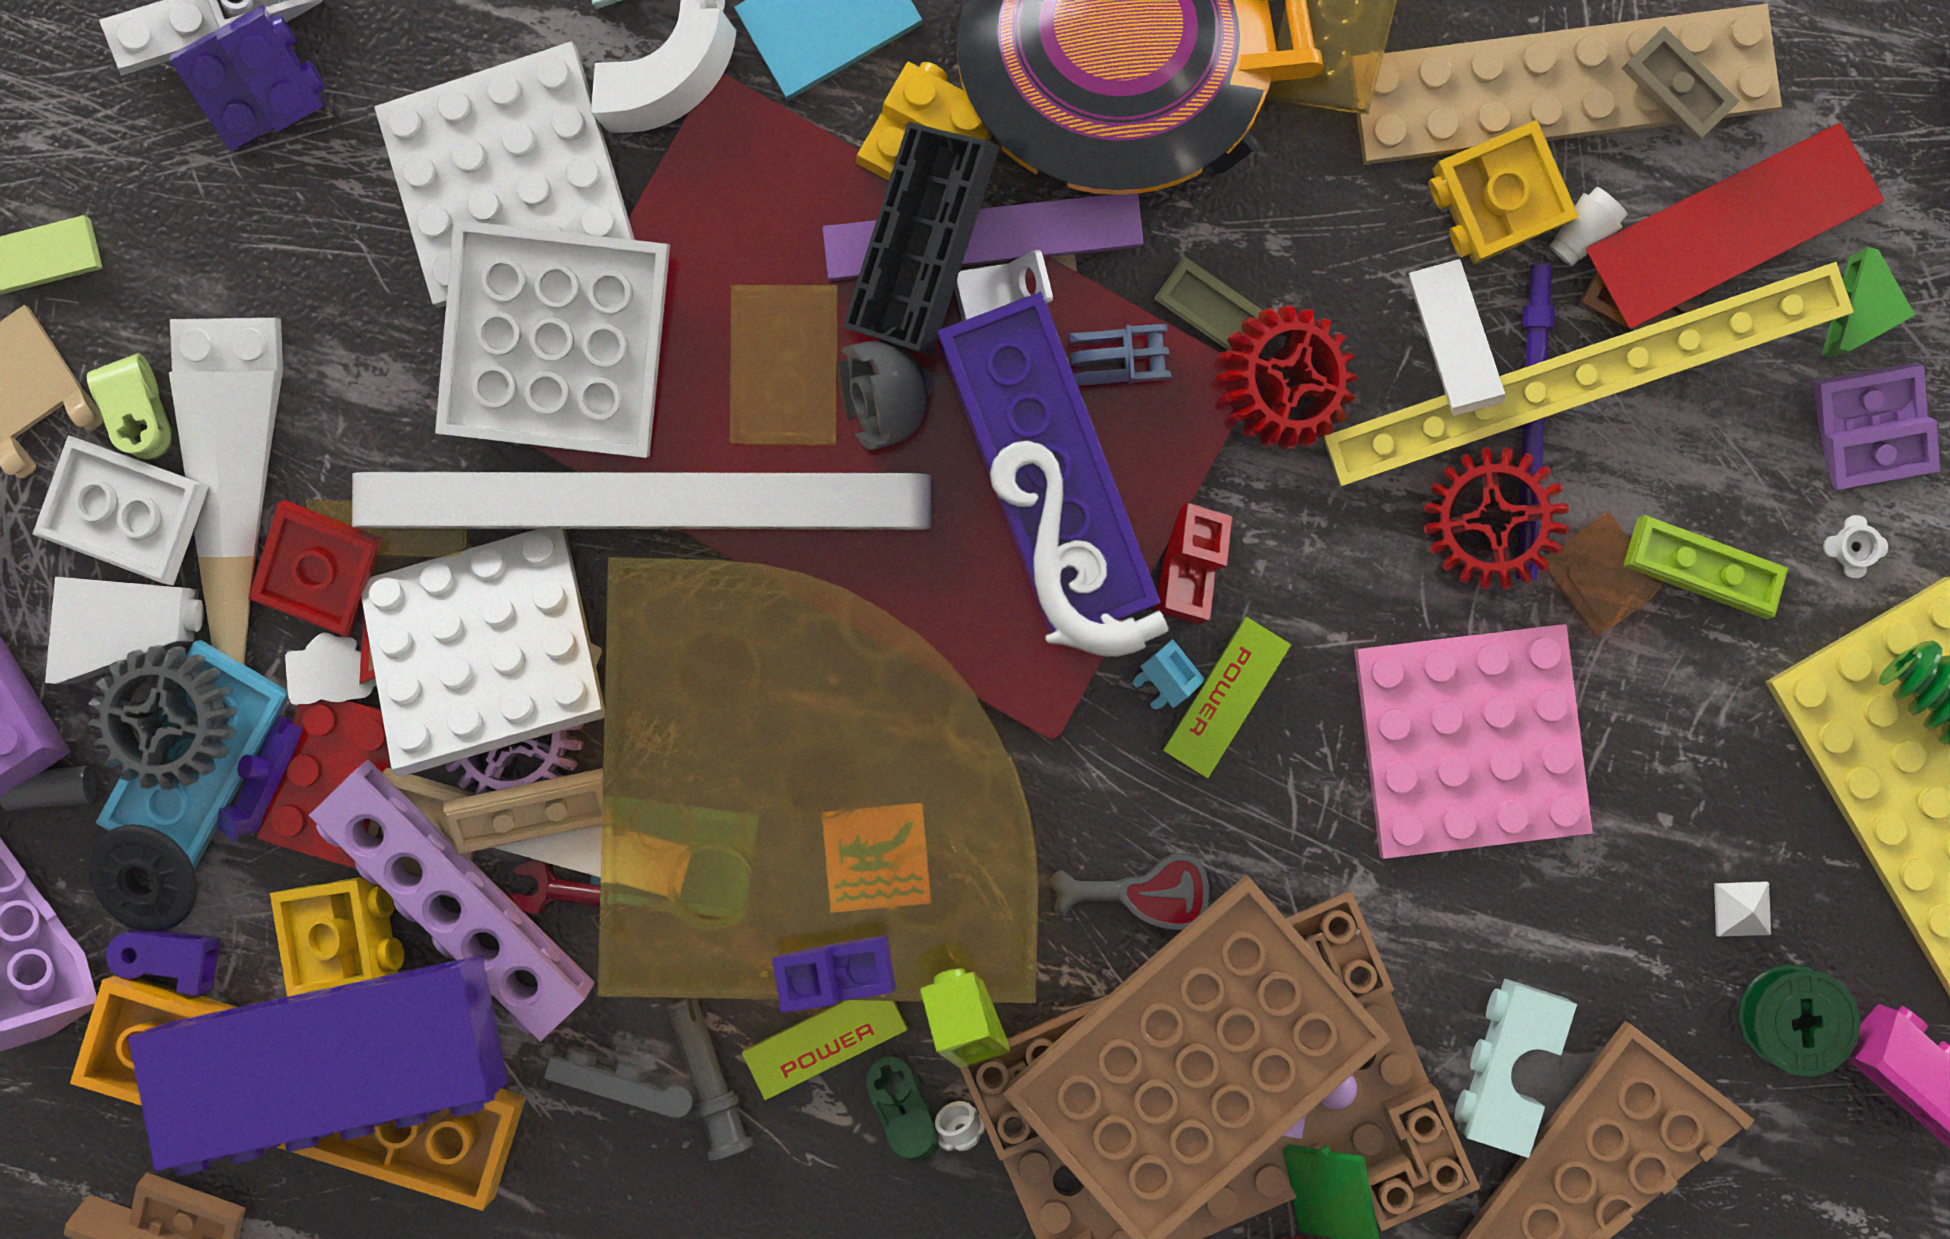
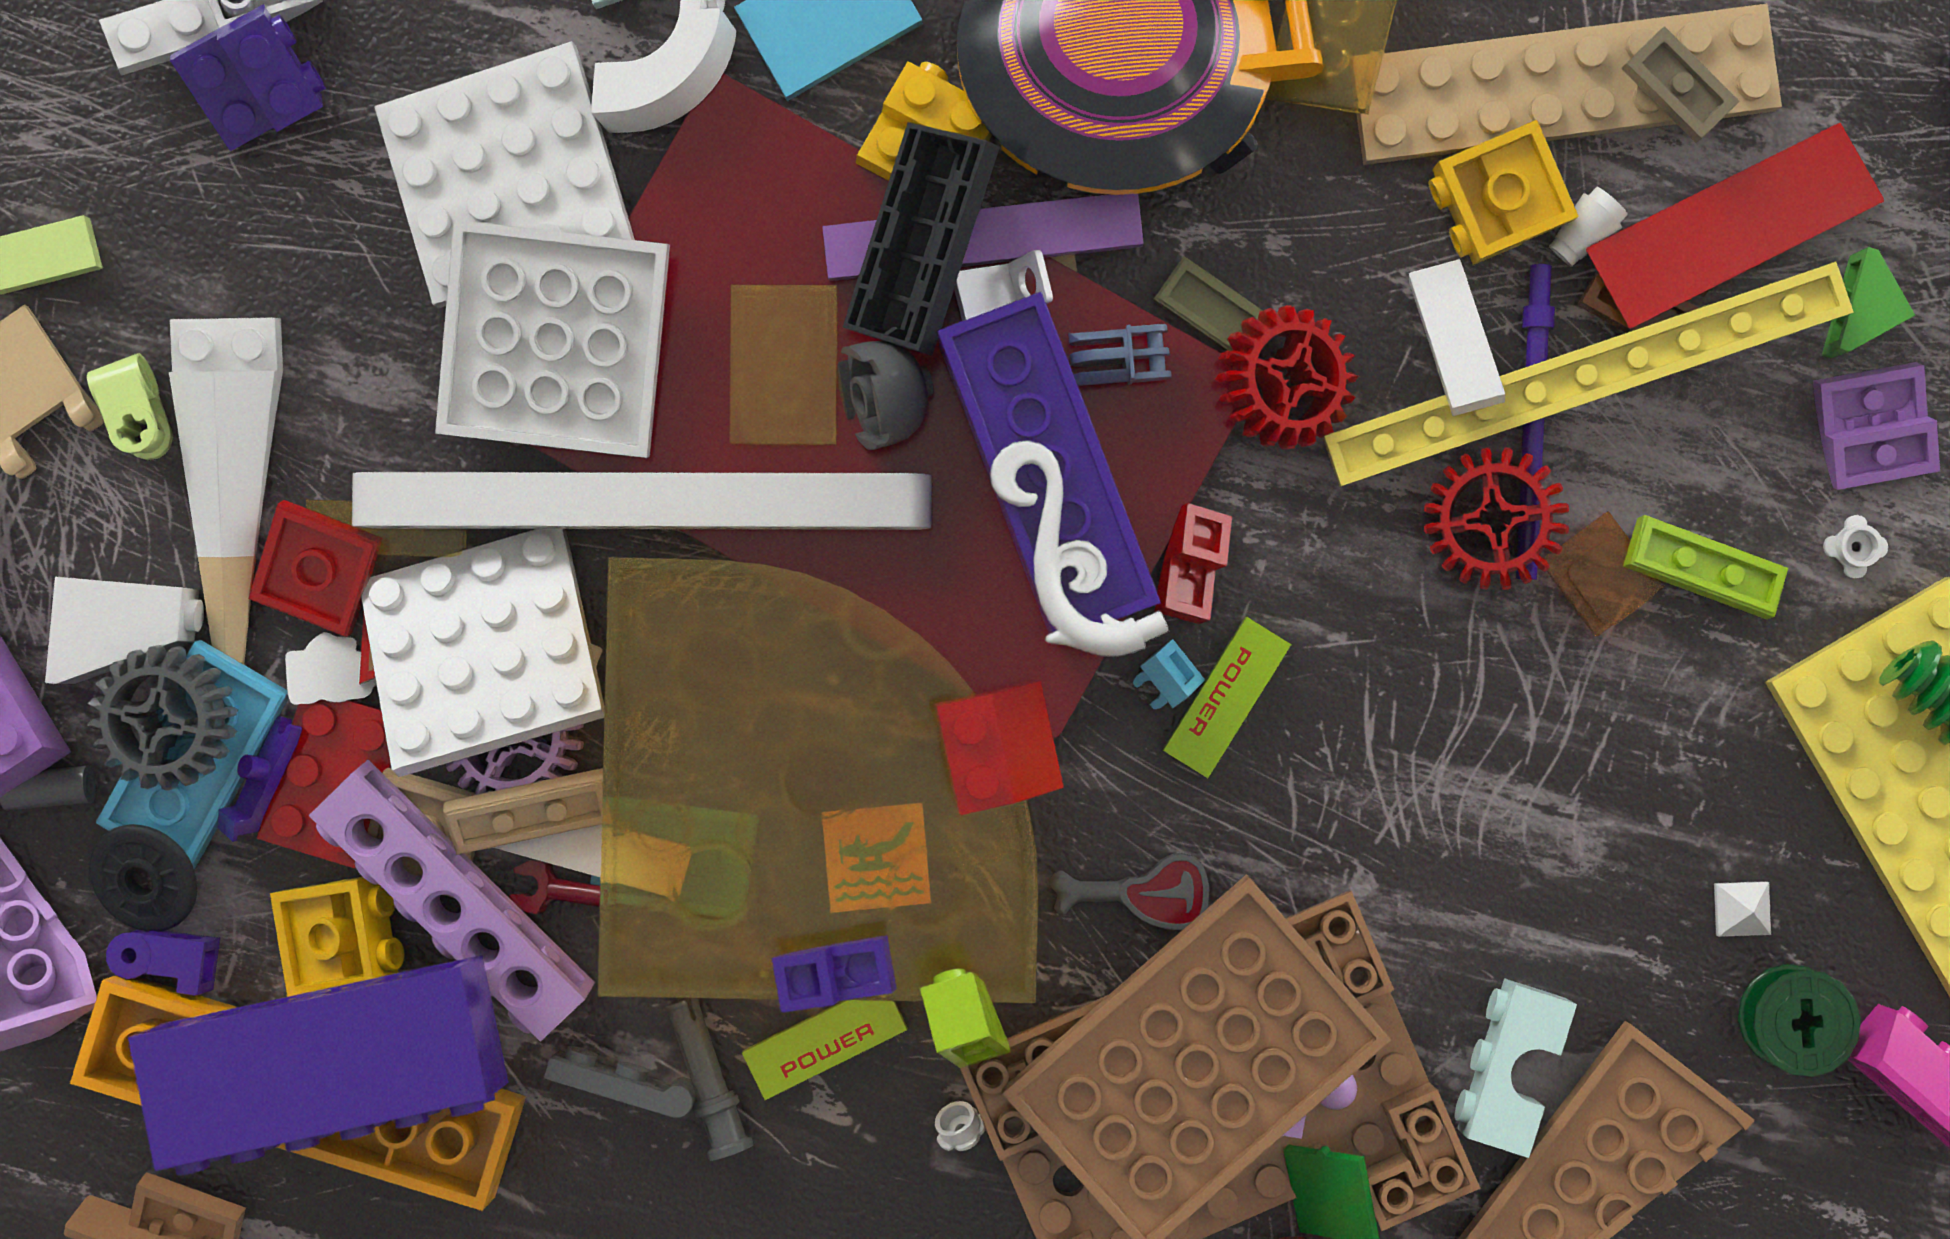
(120, 510): white tile -> none
(893, 1085): dark green piece -> none
(998, 747): none -> red slope
(1473, 741): bright pink plate -> none

